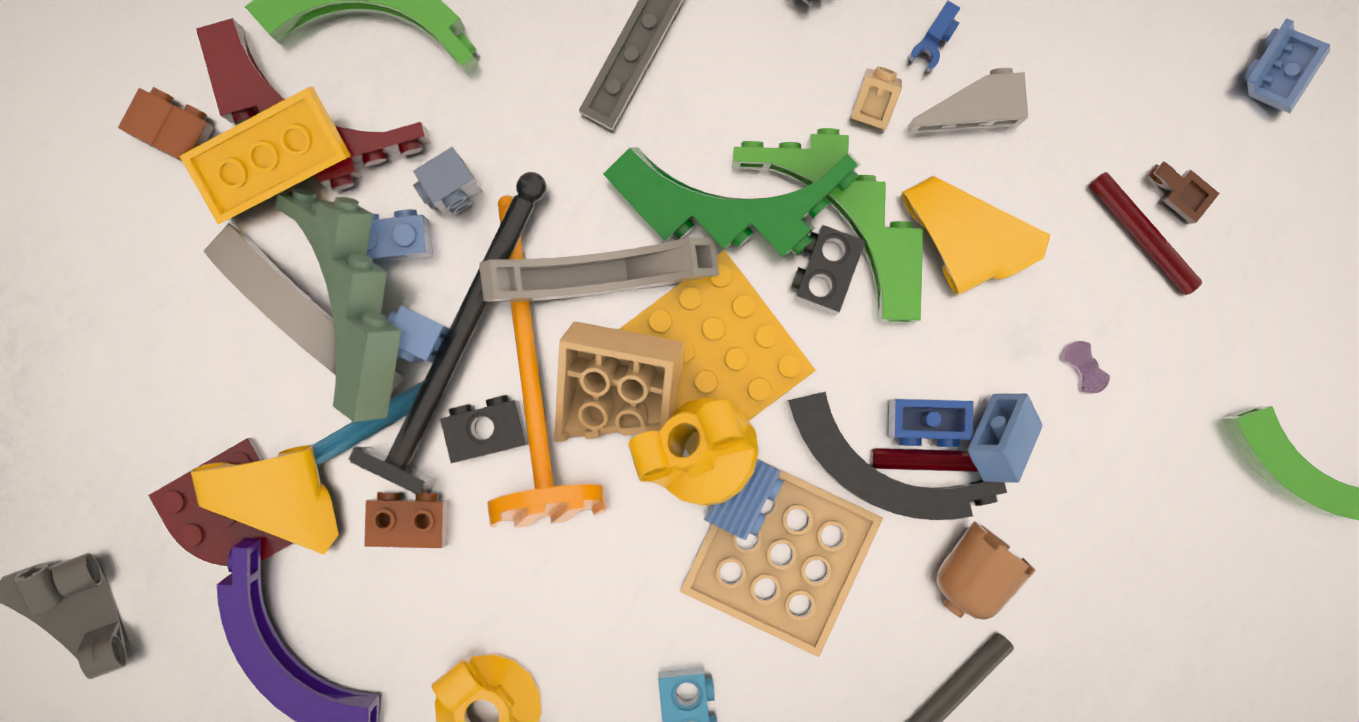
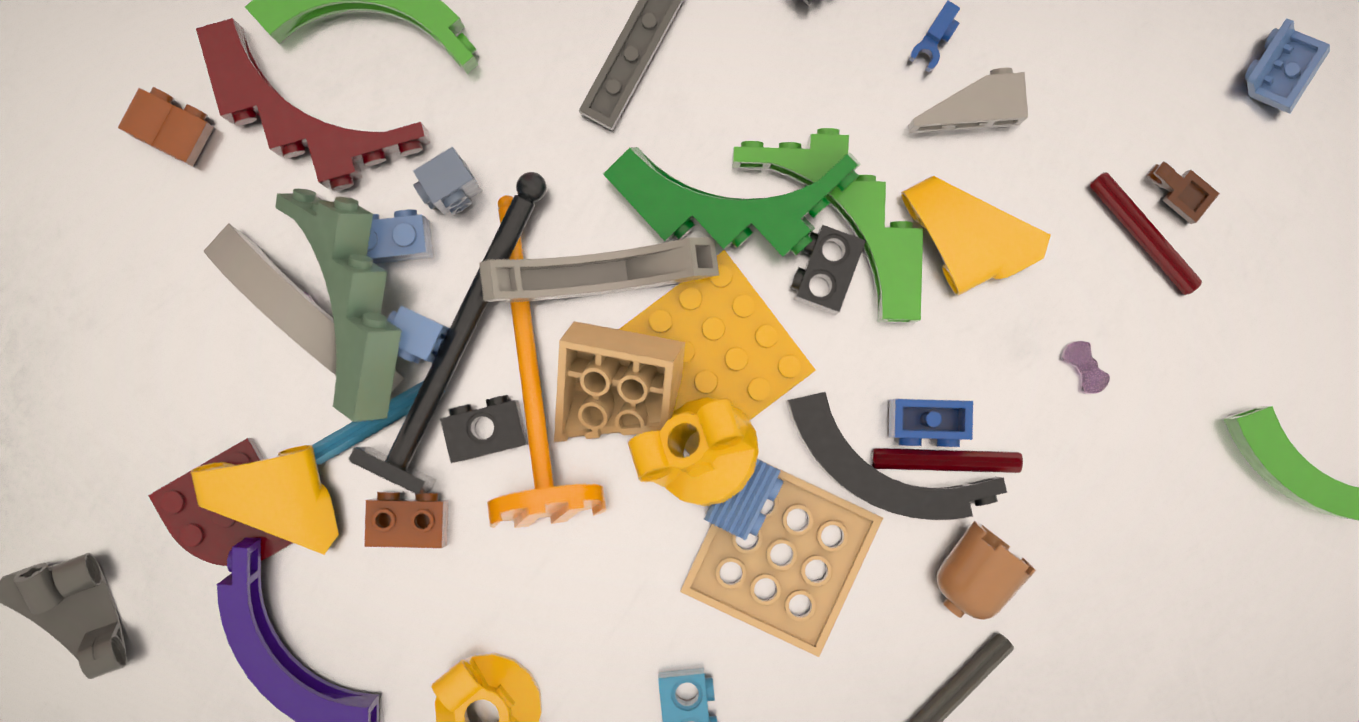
(265, 155): yellow plate -> none
(877, 97): tan bracket -> none
(1005, 438): medium blue brick -> none

